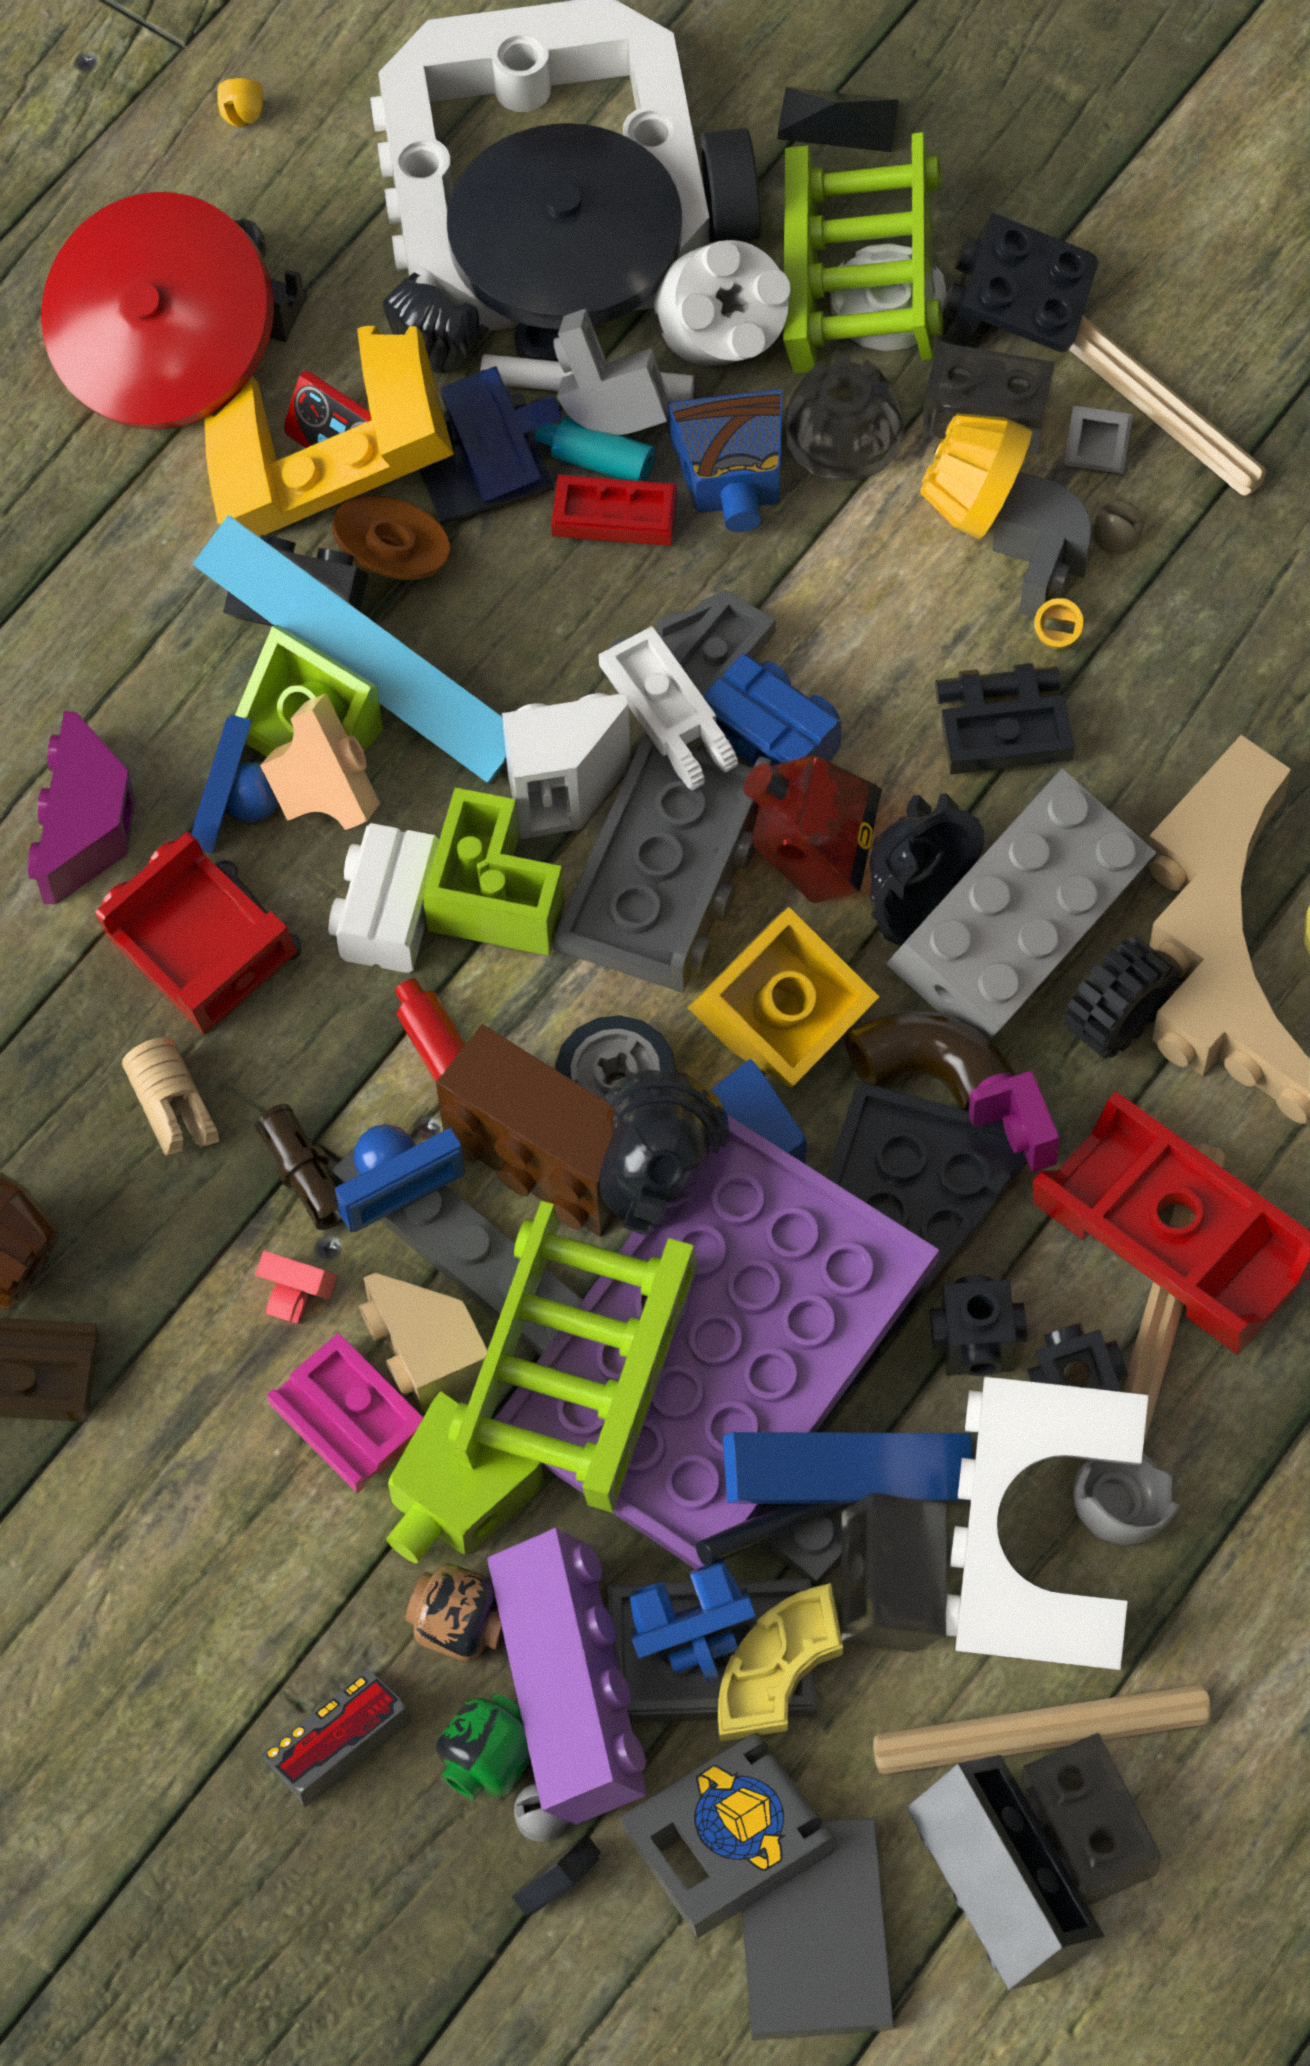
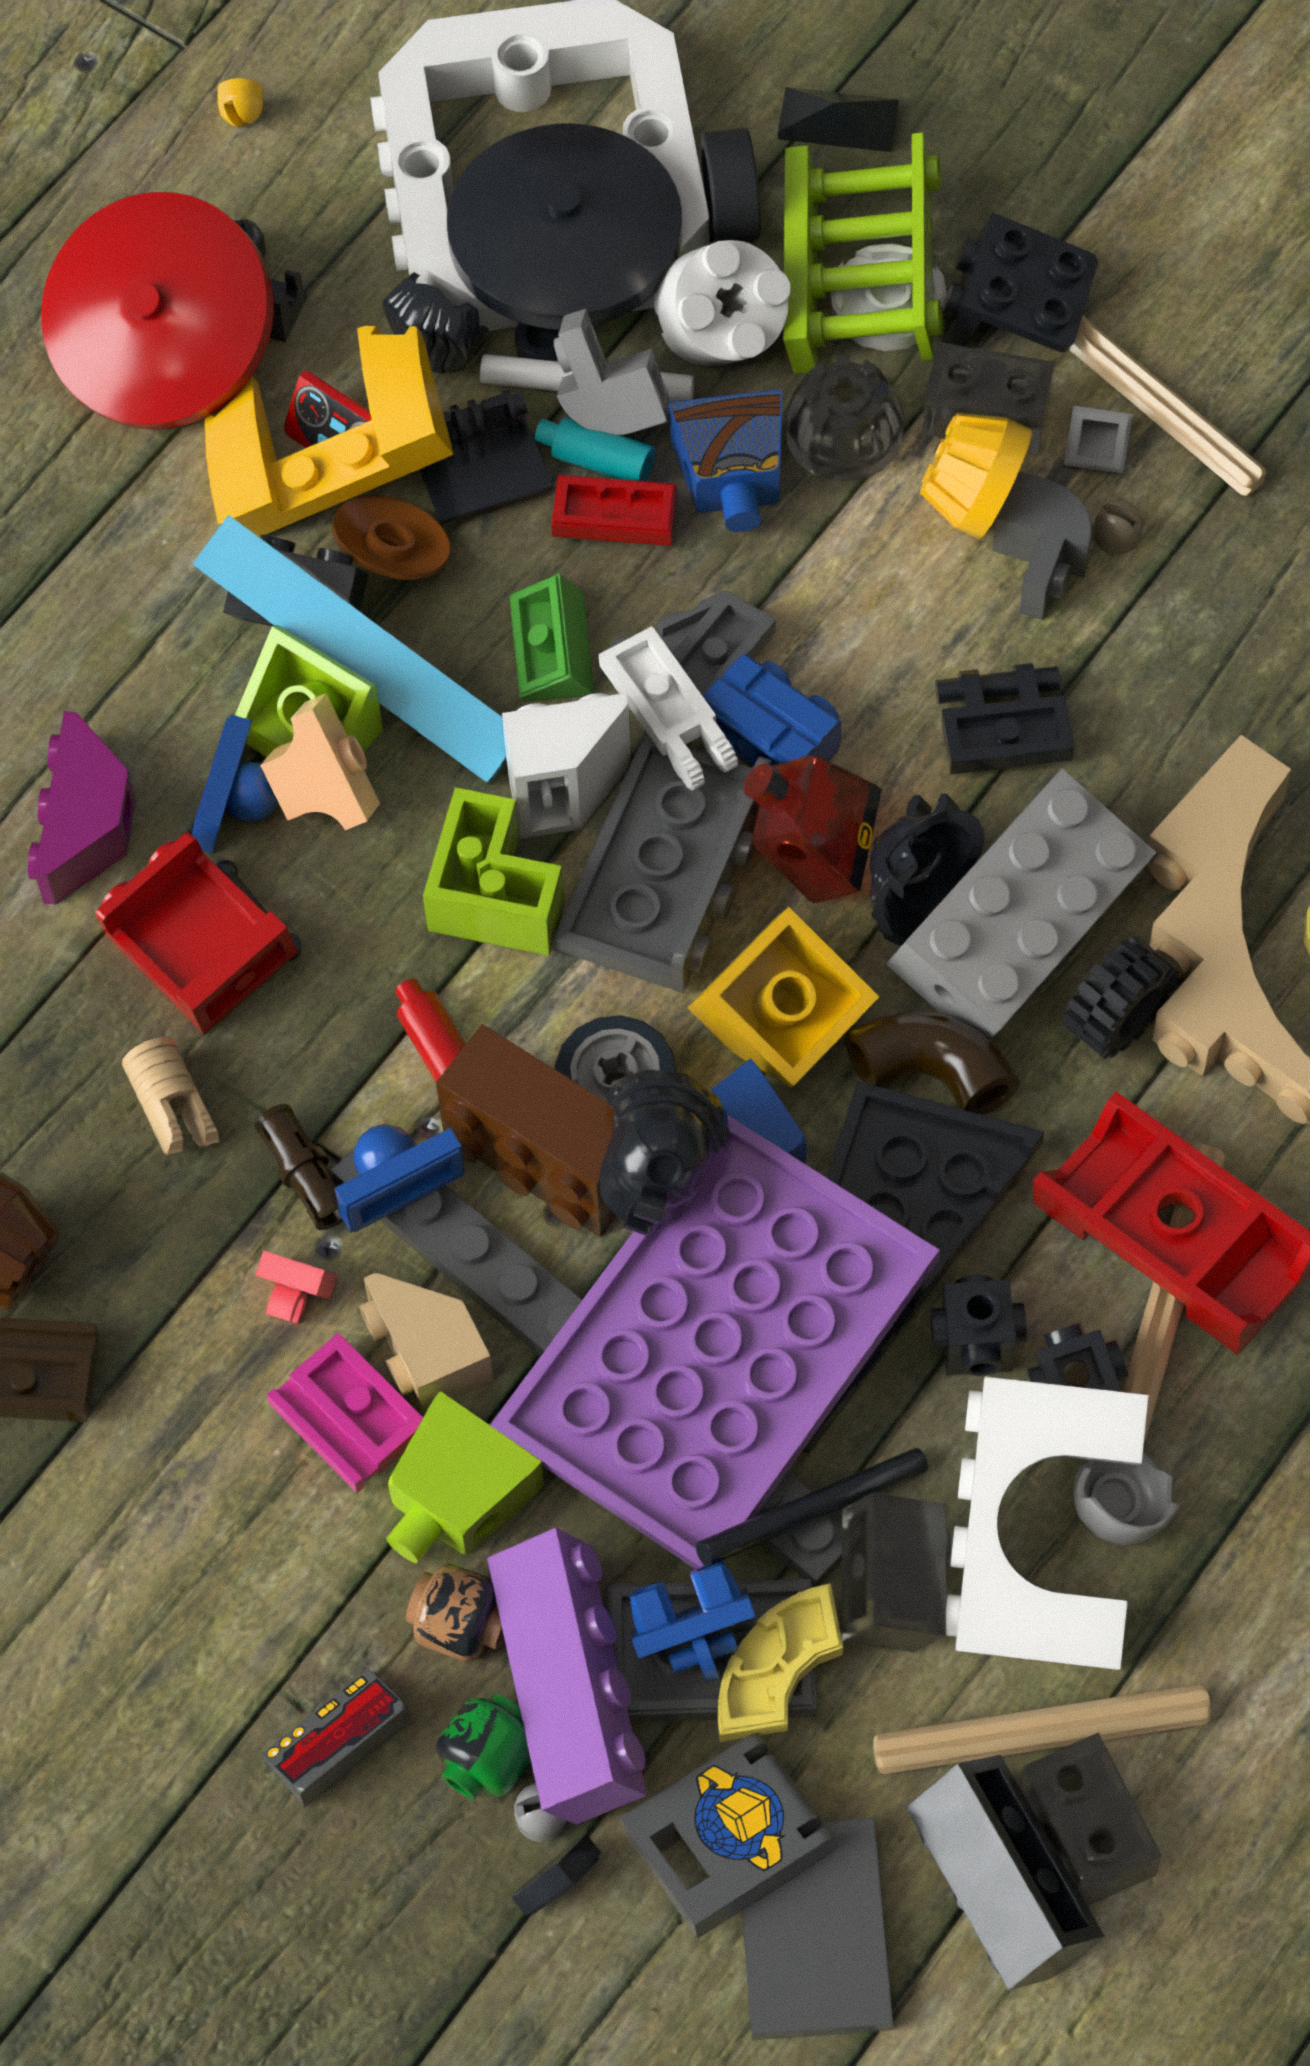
(384, 904): white brick -> none
(494, 432): clear blue plate -> none
(551, 640): none -> bright green slope
(621, 1402): lime fence -> none
(842, 1466): blue tile -> none
(1023, 1114): magenta bracket -> none
(1060, 611): yellow hinge -> none

